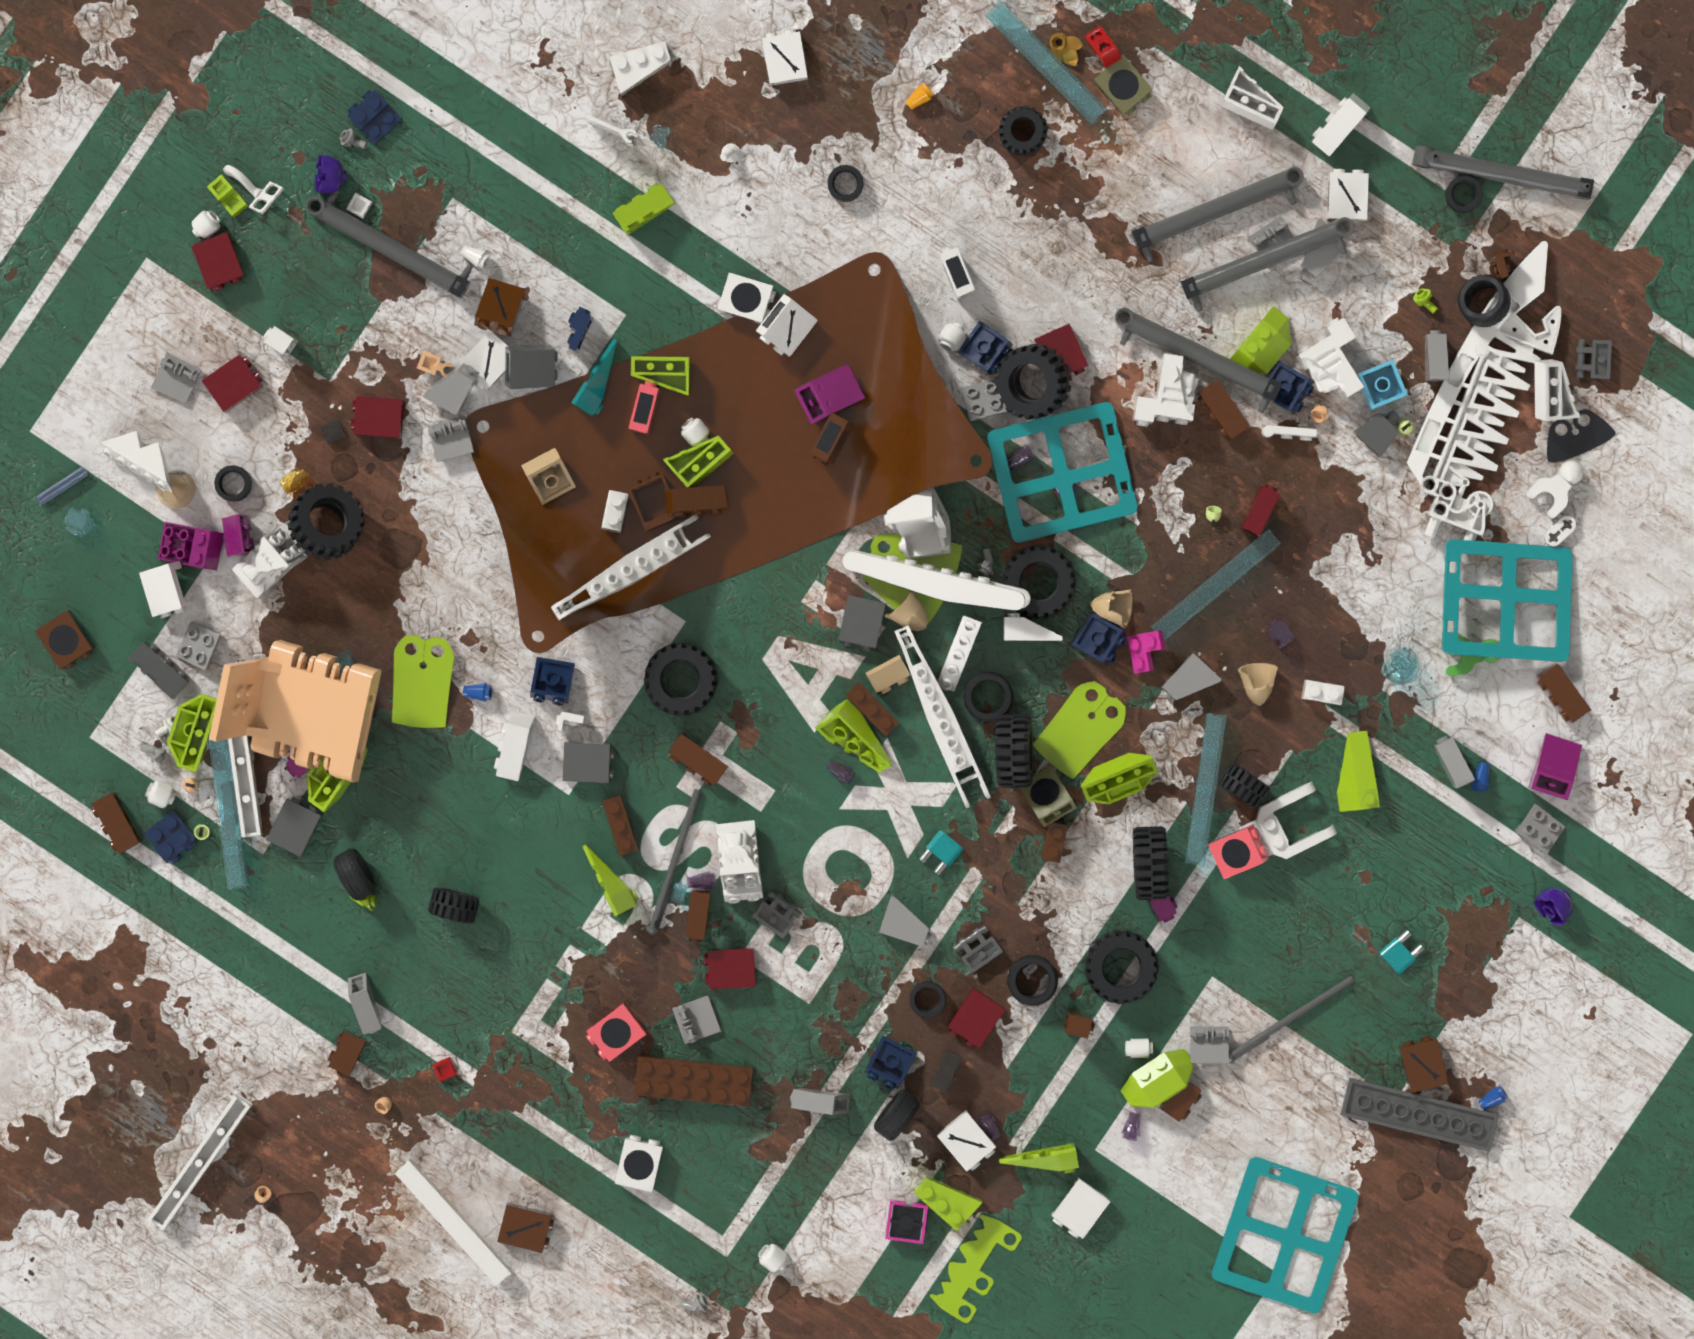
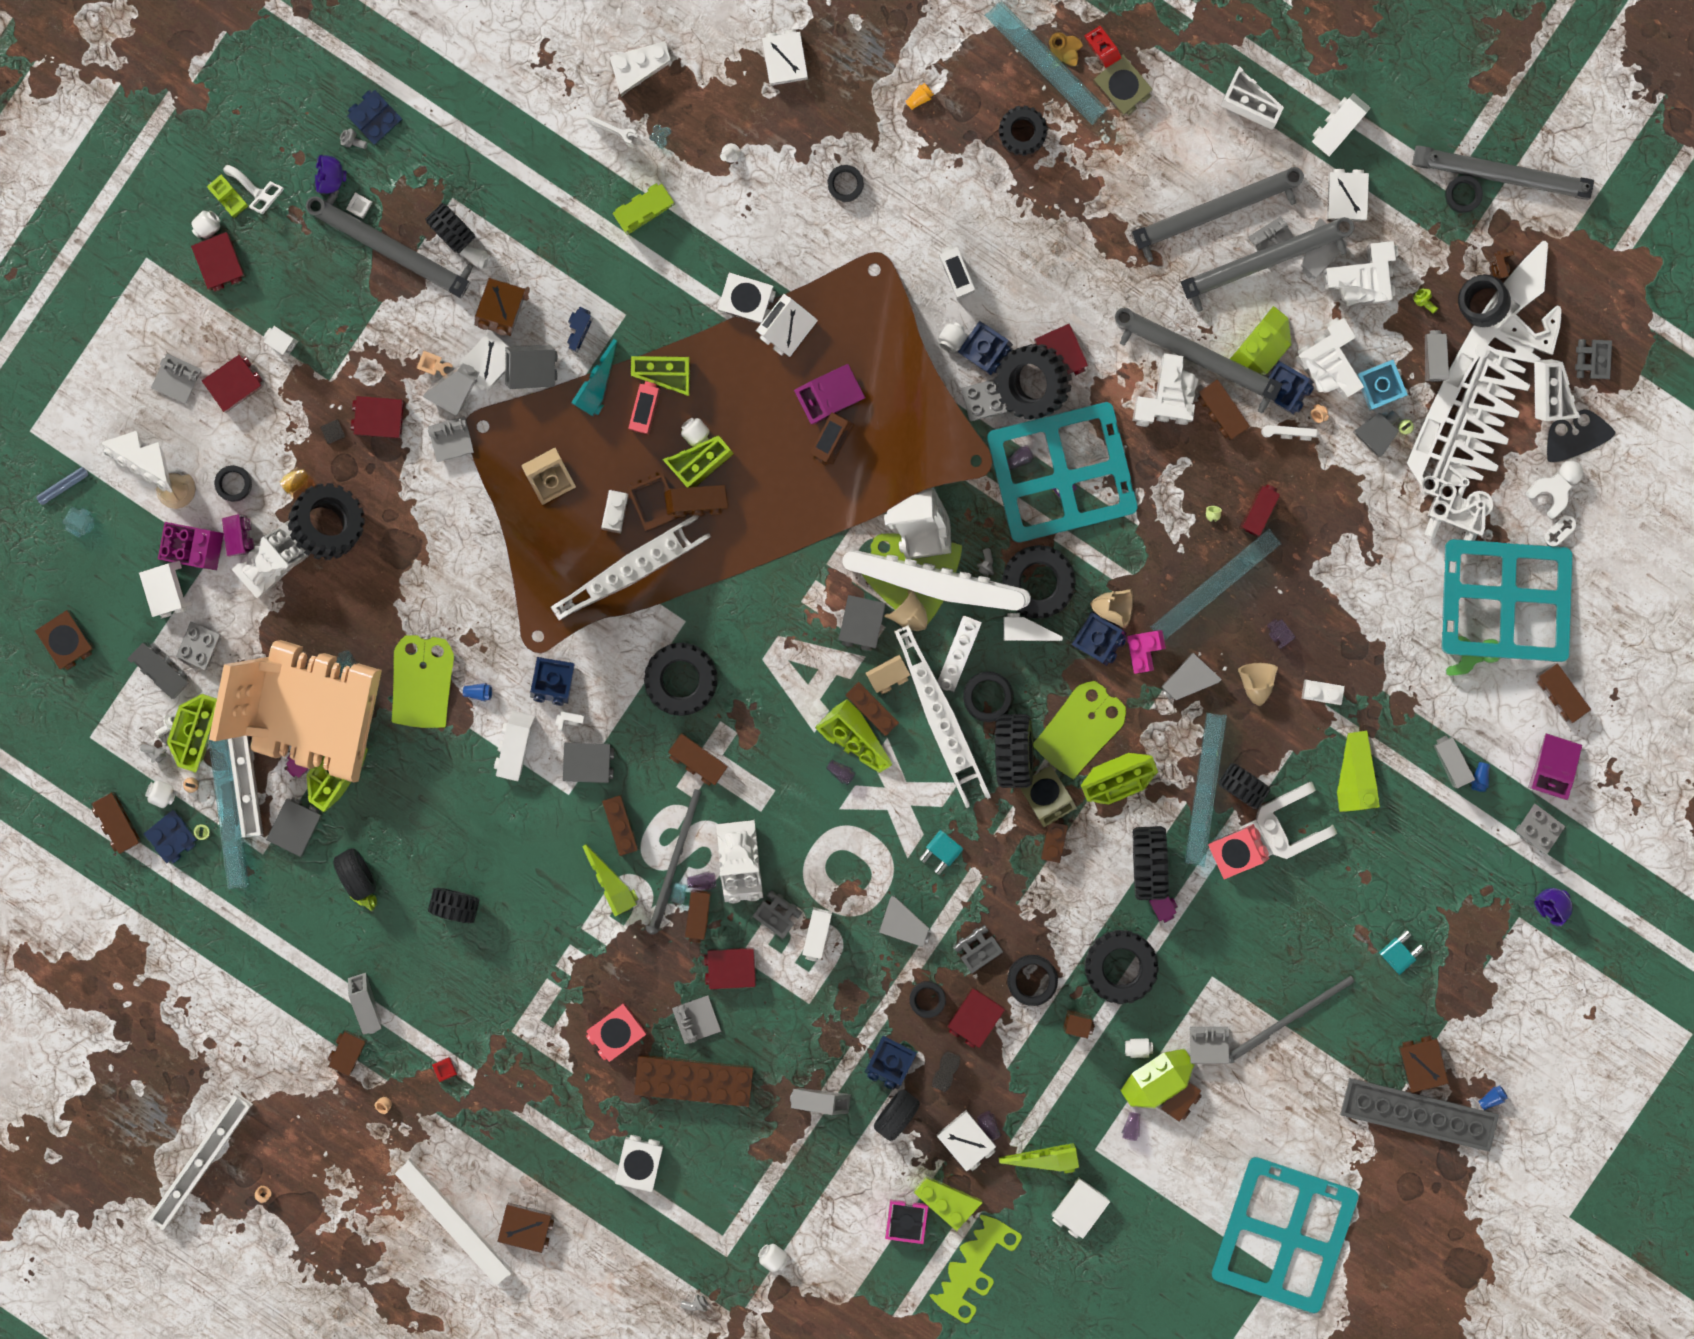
(450, 228): none -> black tyre
(817, 934): none -> white brick
(1365, 281): none -> white brick
(1402, 667): clear light blue cylinder -> none

